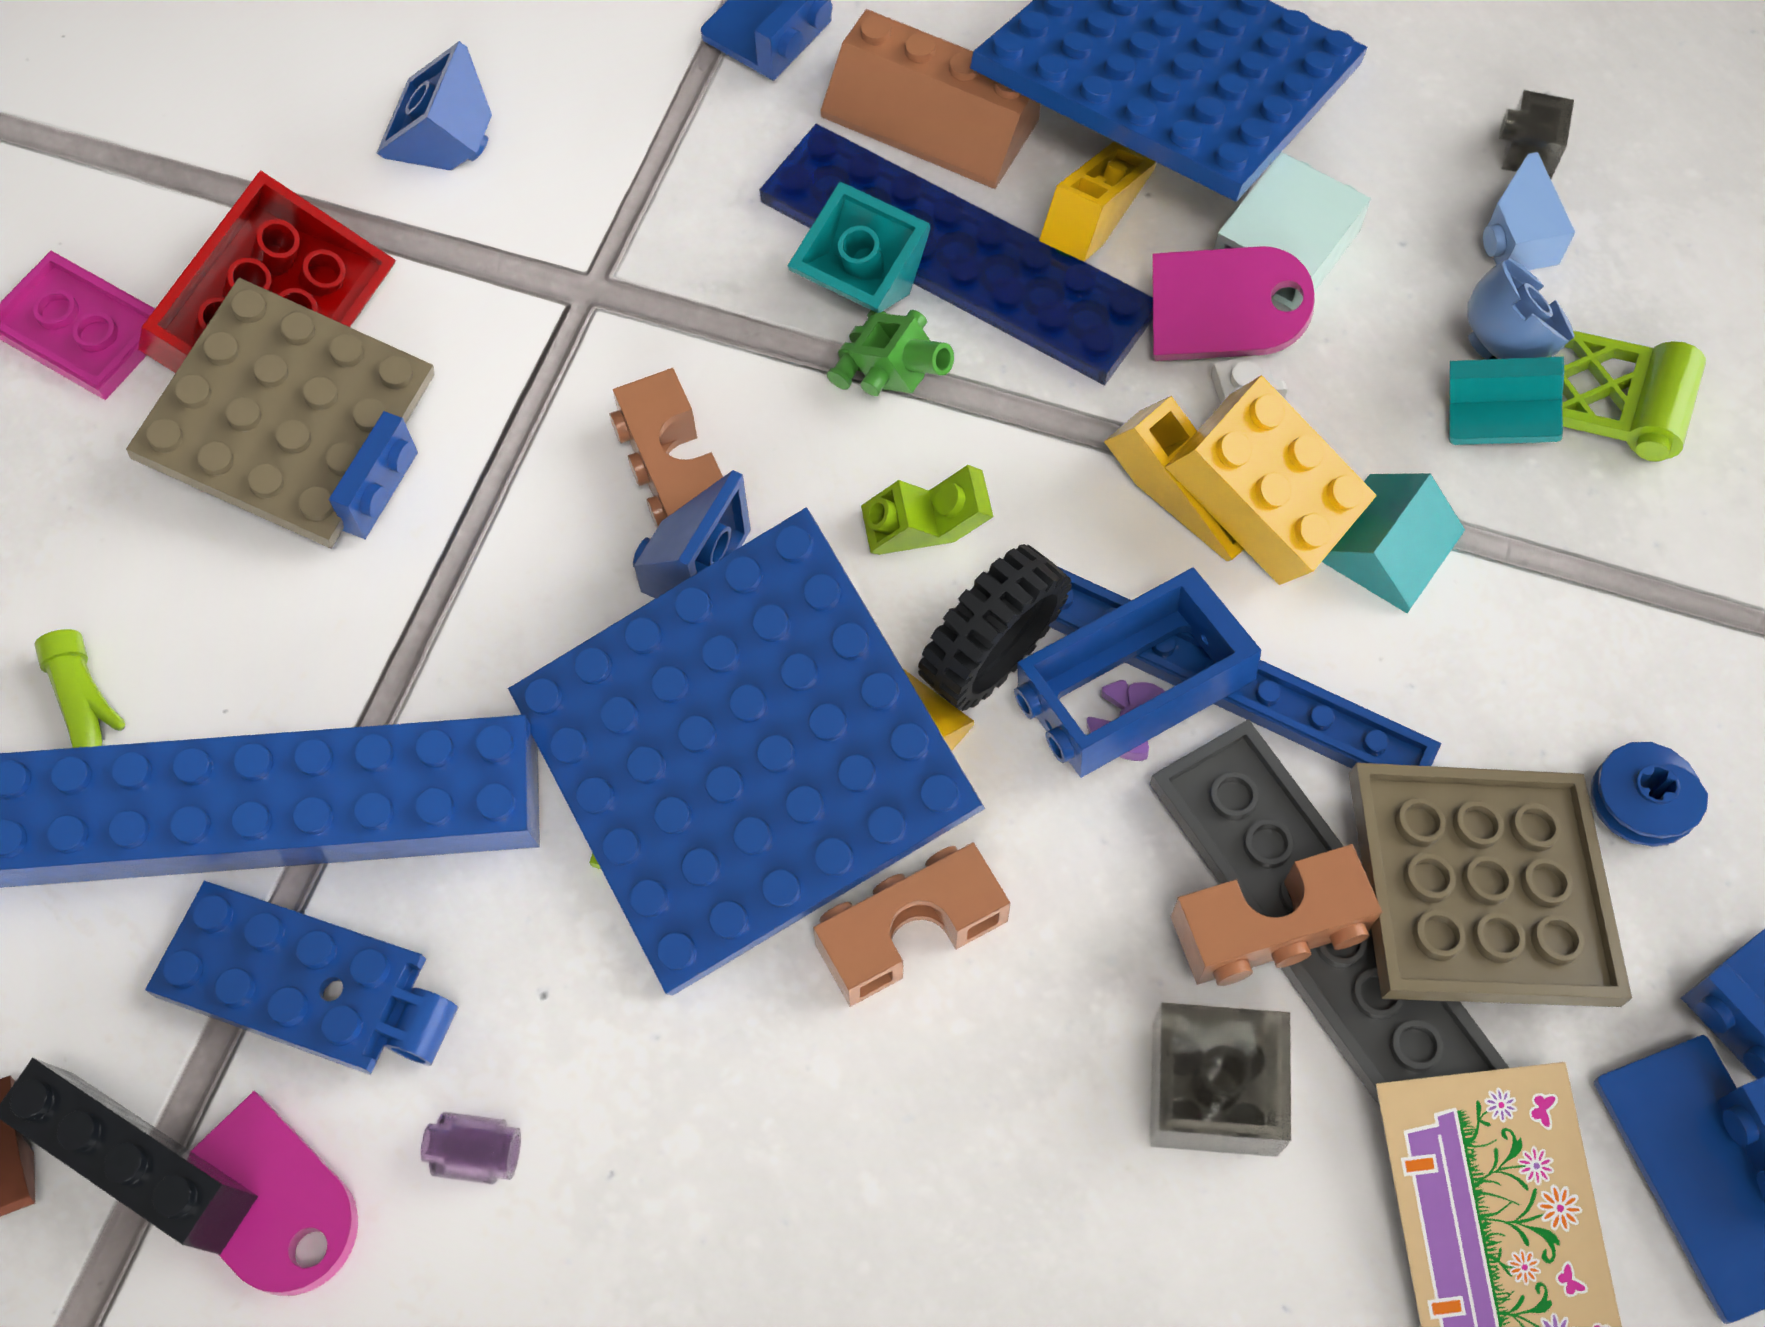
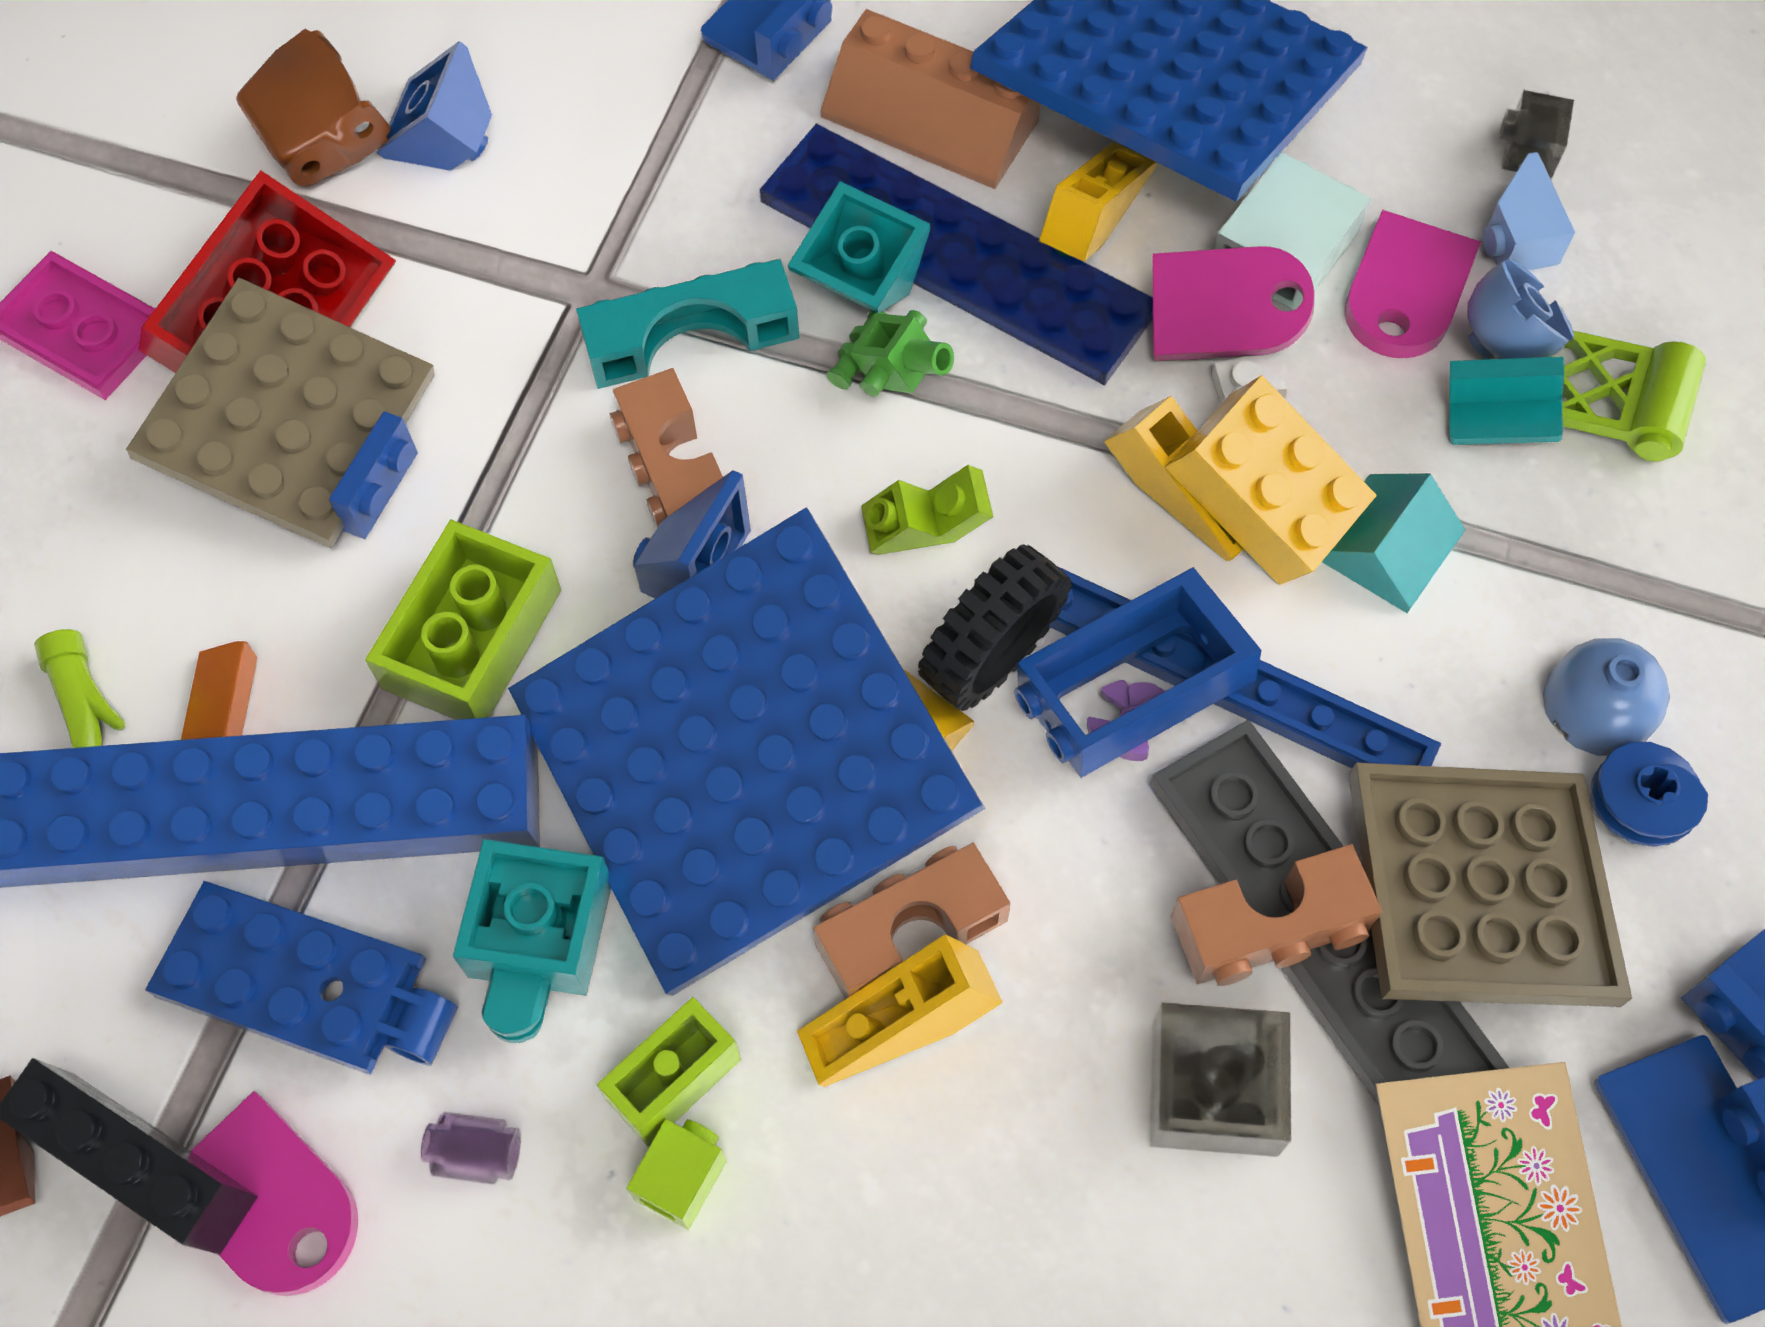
(220, 692): none -> orange slope
(309, 110): none -> dark orange piece
(464, 623): none -> lime brick
(531, 931): none -> teal brick
(670, 1070): none -> lime brick
(678, 1171): none -> lime brick
(743, 302): none -> teal arch
(901, 1011): none -> yellow slope
(1410, 279): none -> dark pink tile
(1607, 695): none -> medium blue cylinder

